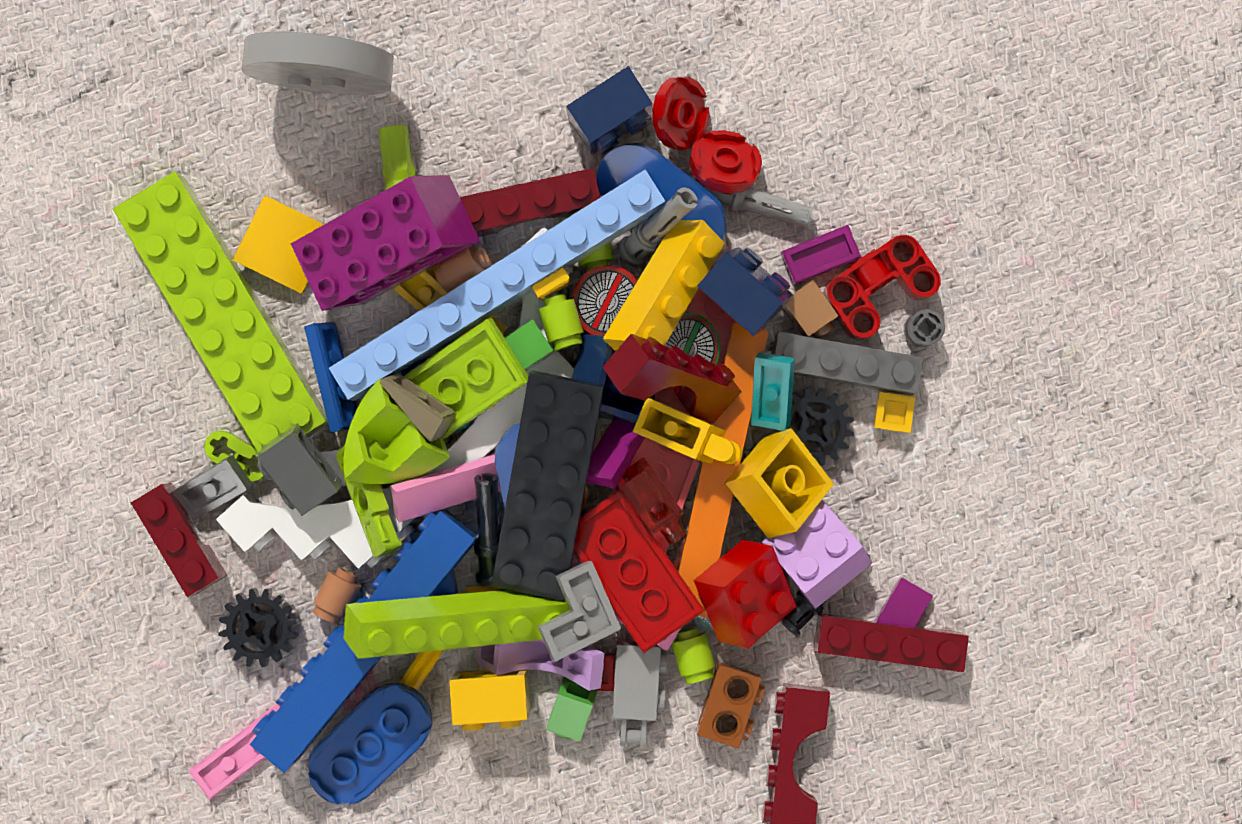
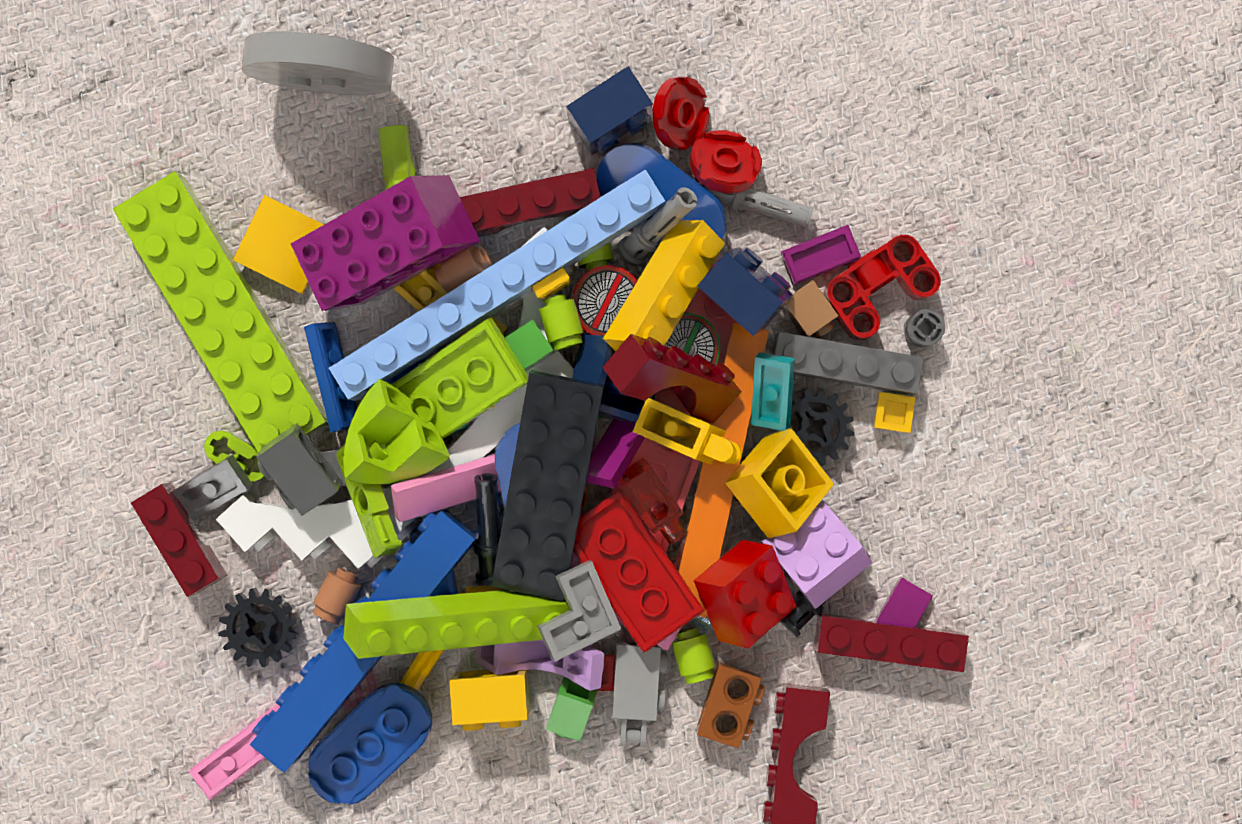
(423, 409): dark tan slope -> none

